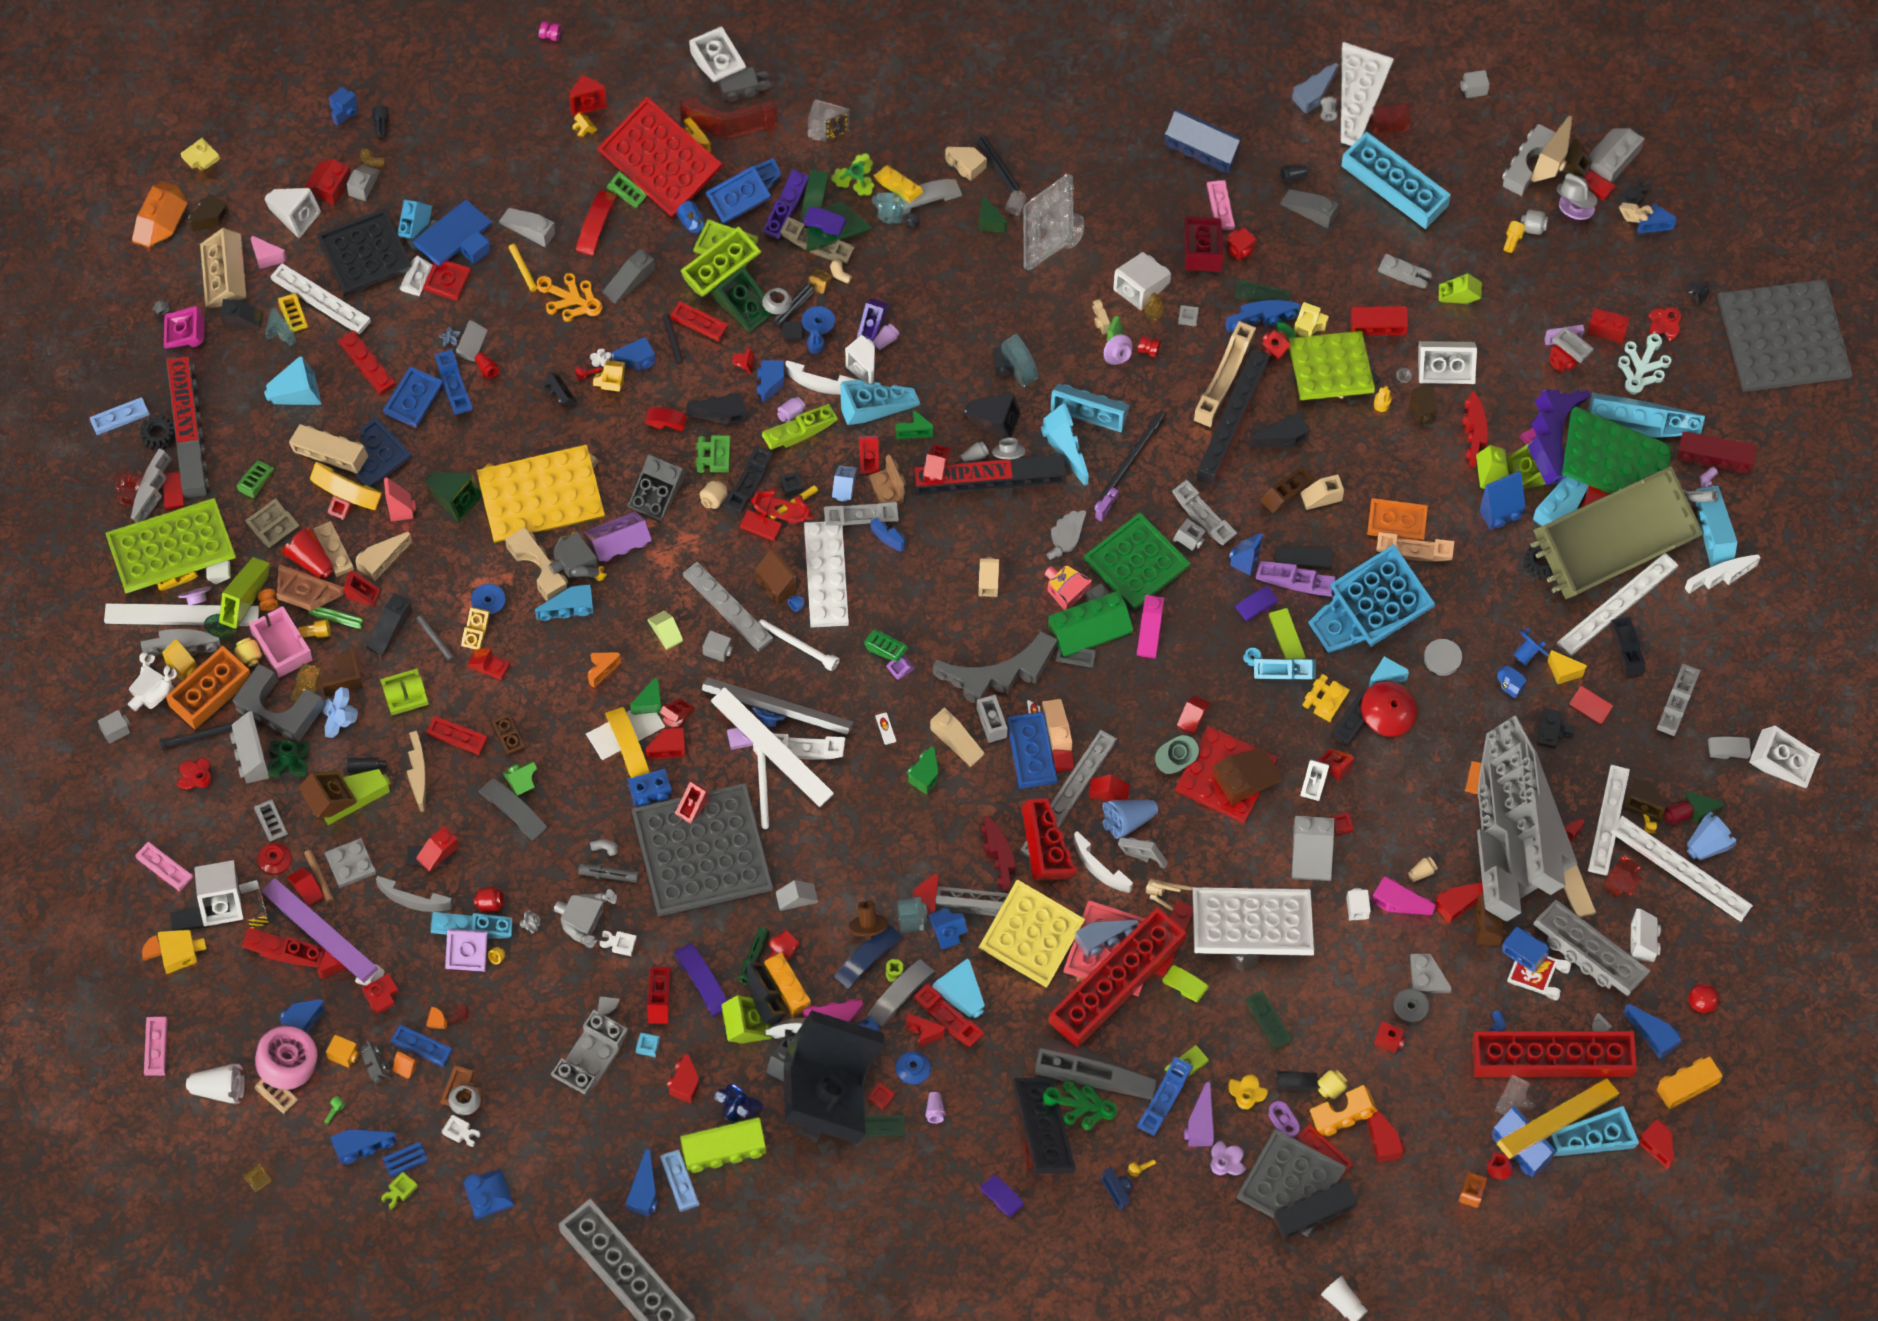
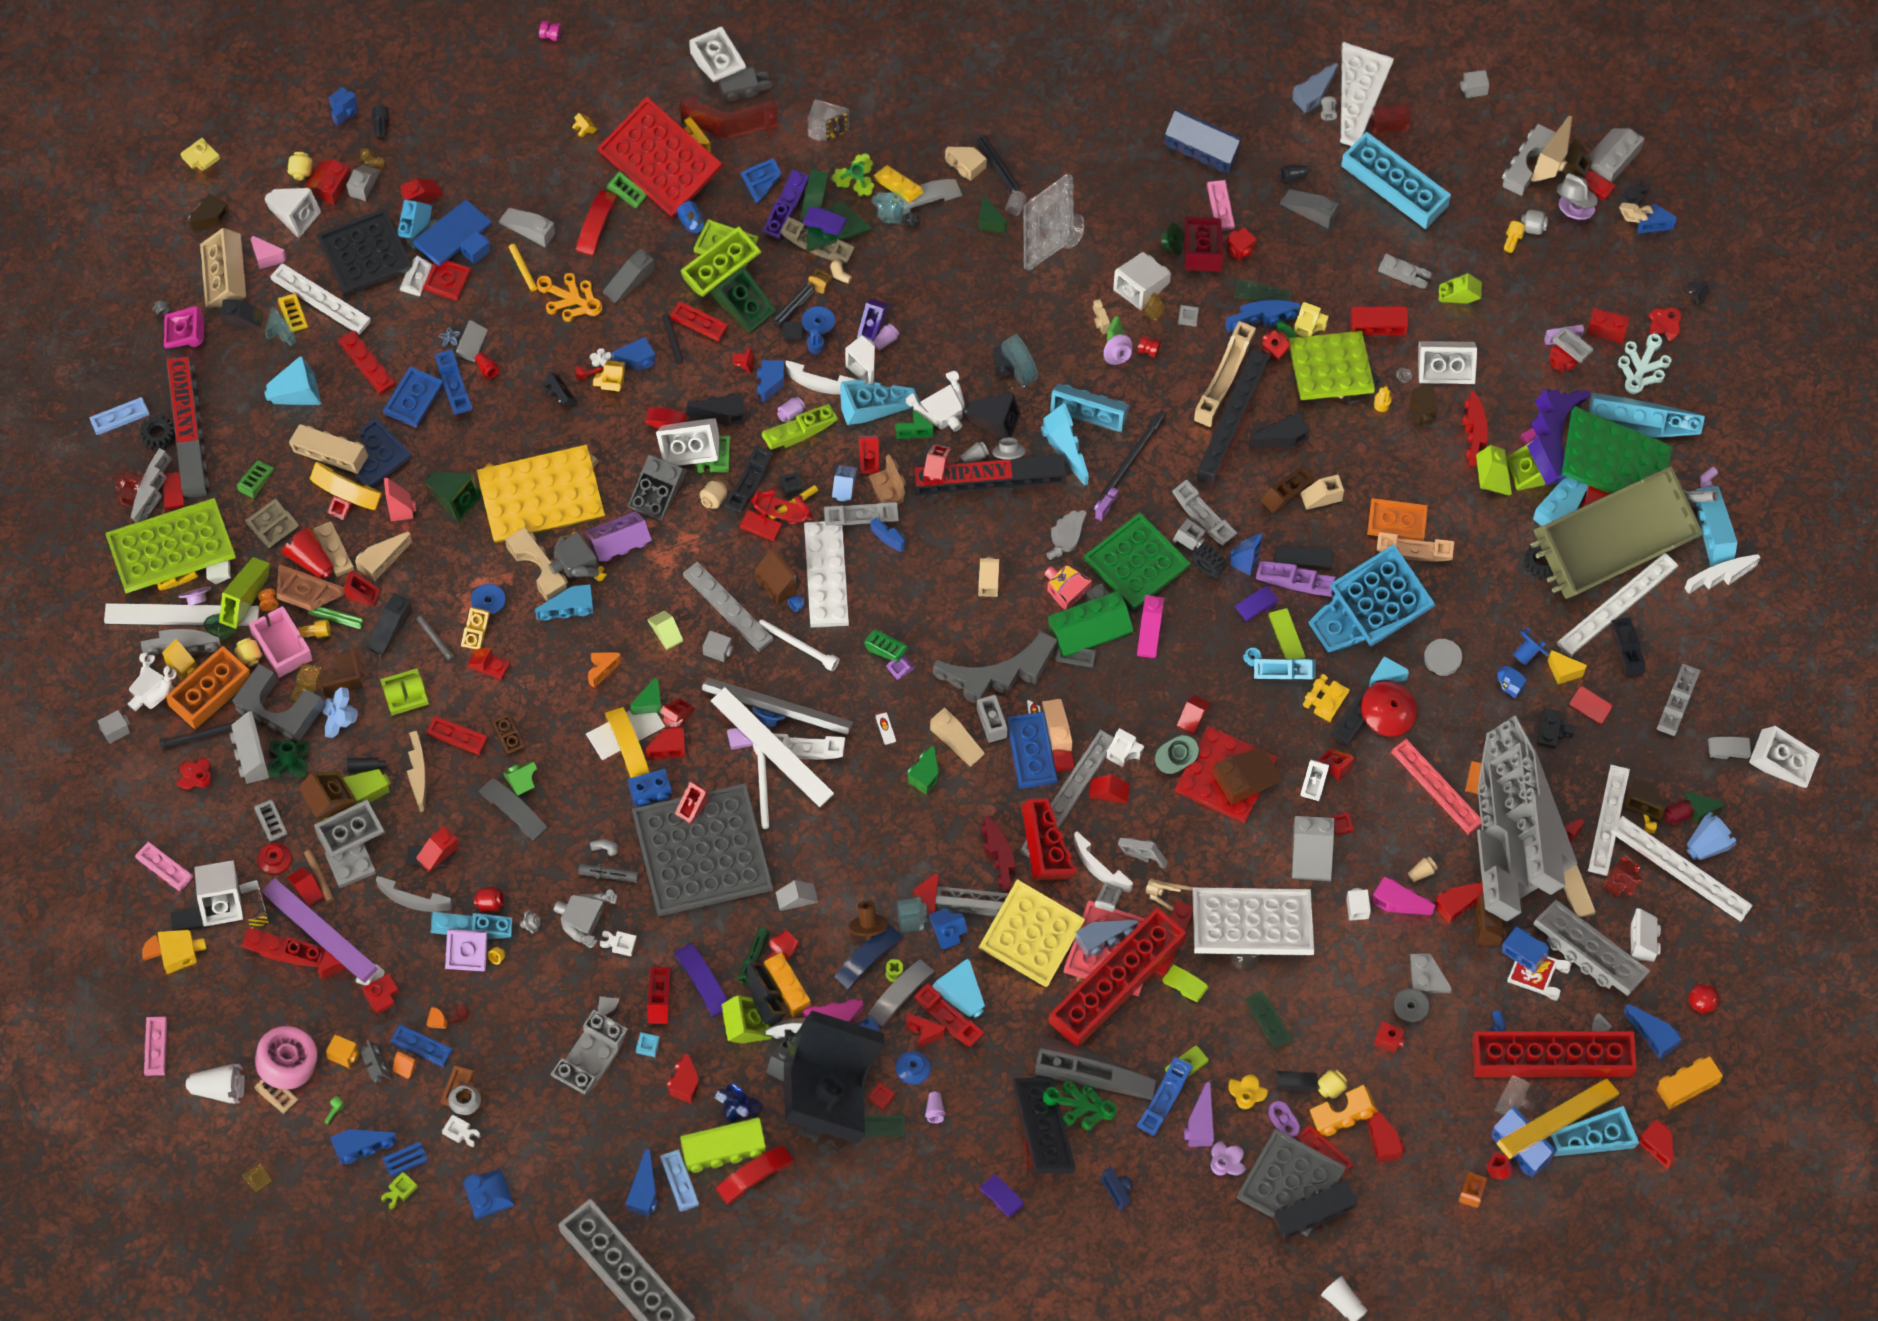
(159, 214): orange wedge -> none
(300, 165): none -> light yellow head
(303, 1014): blue slope -> none
(348, 829): none -> light grey slope
(420, 190): none -> red slope
(587, 96): red slope -> none
(689, 442): none -> white slope
(738, 195): blue plate -> none
(754, 1172): none -> red slope
(777, 308): light grey piece -> none
(943, 407): none -> white torso
(1108, 897): none -> light grey plate
(1124, 748): none -> white brick
(1127, 815): medium blue cone -> none
(1135, 1170): yellow hand -> none
(1172, 238): none -> dark green piece
(1209, 561): none -> black tyre
(1437, 786): none -> coral tile
(1503, 501): blue slope -> none
(1716, 452): dark red brick -> none
(1784, 335): dark grey plate -> none

